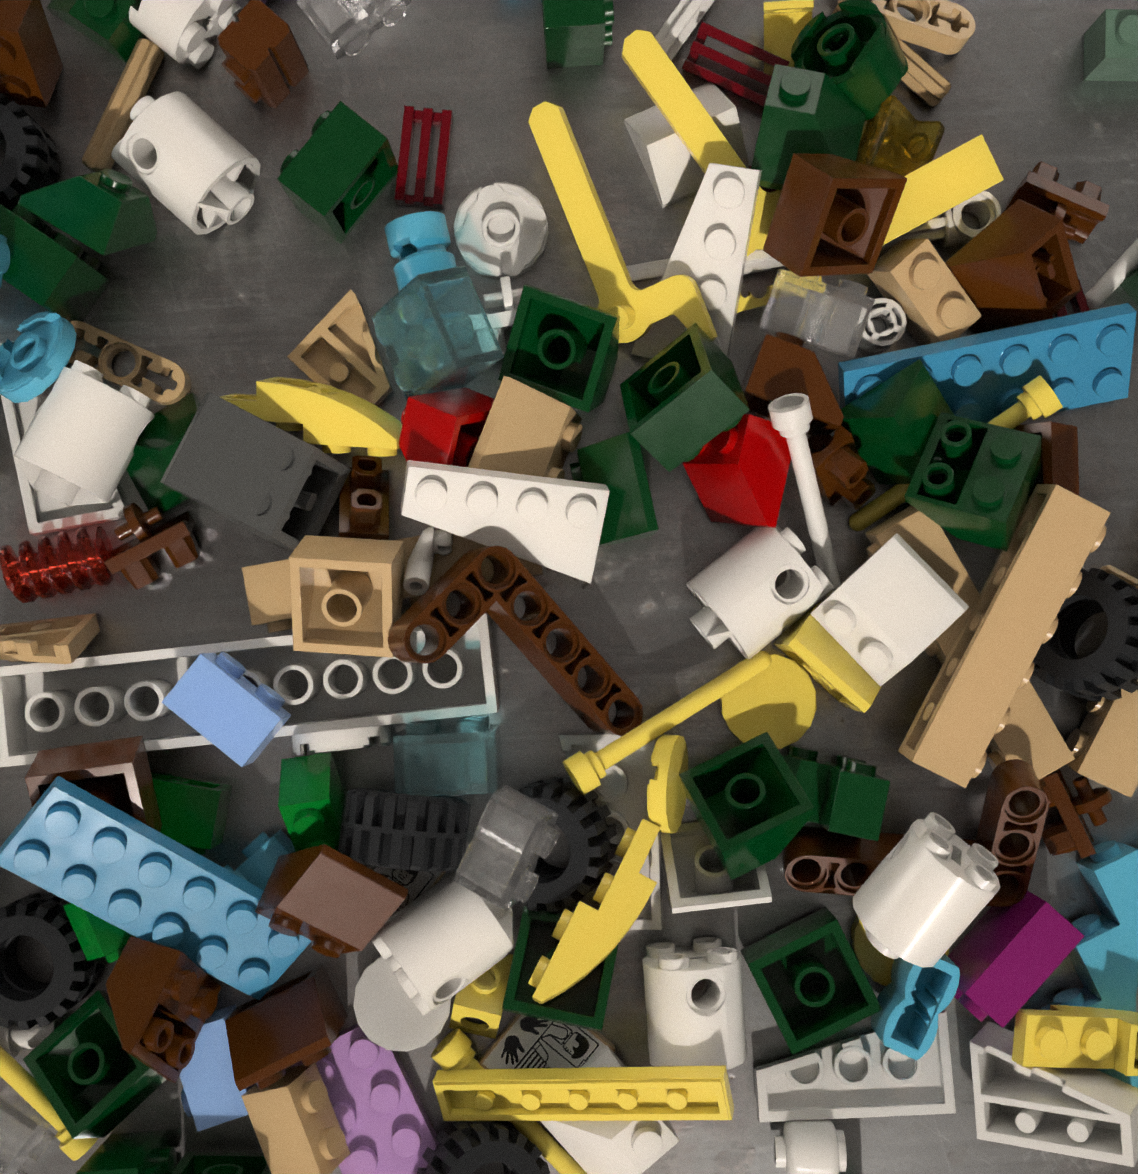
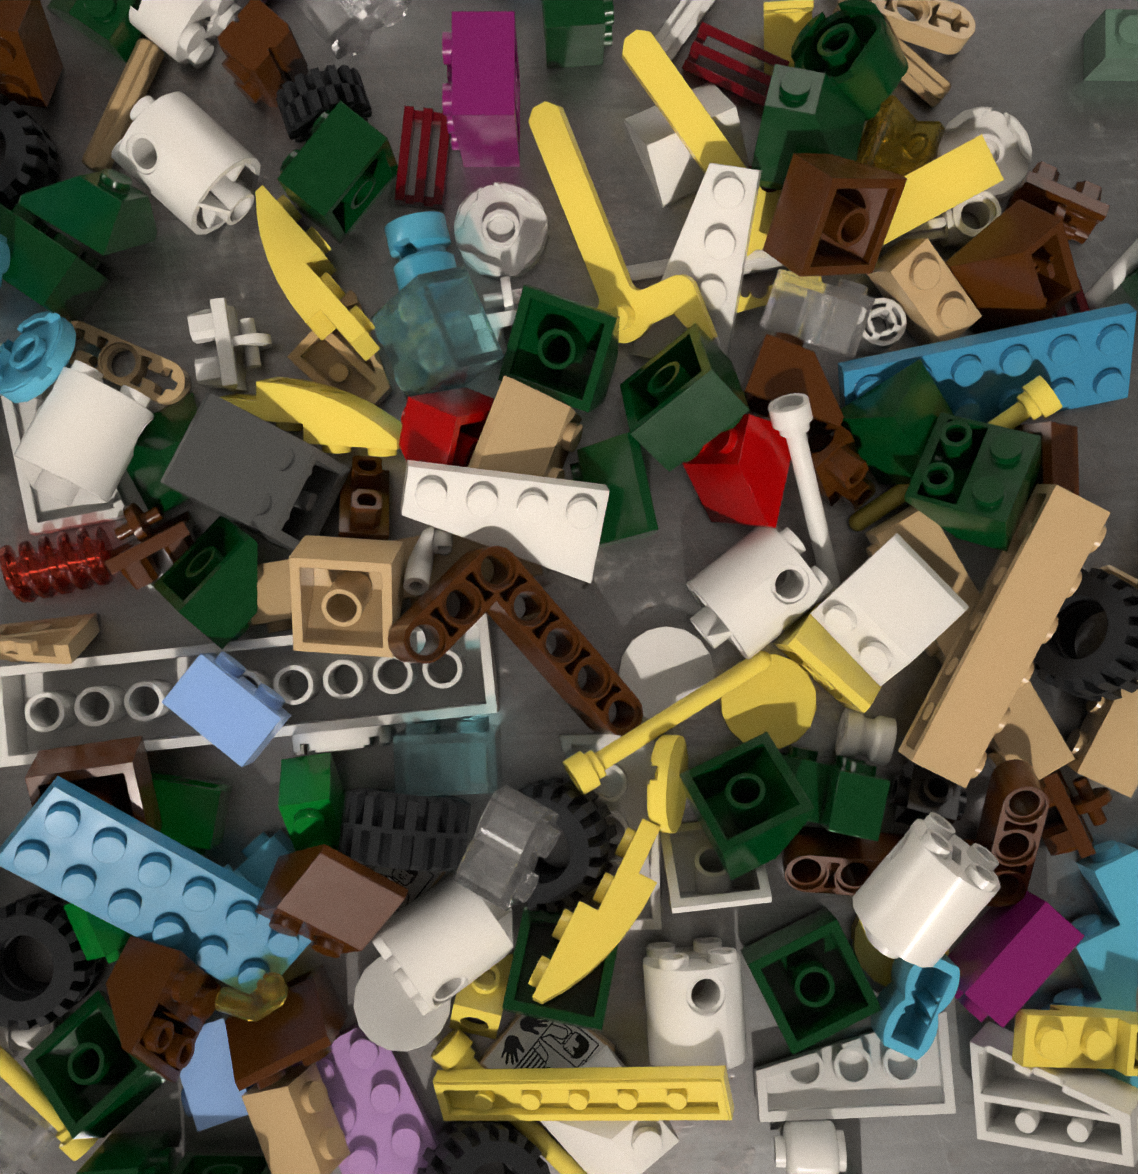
(215, 582): none -> dark green slope
(222, 326): none -> white hips
(255, 1005): none -> clear yellow arm
(306, 274): none -> light yellow slope
(320, 91): none -> black tyre
(483, 88): none -> magenta brick
(664, 667): none -> white tile
(866, 736): none -> white wheel
(922, 792): none -> black brick
(1004, 138): none -> white tile

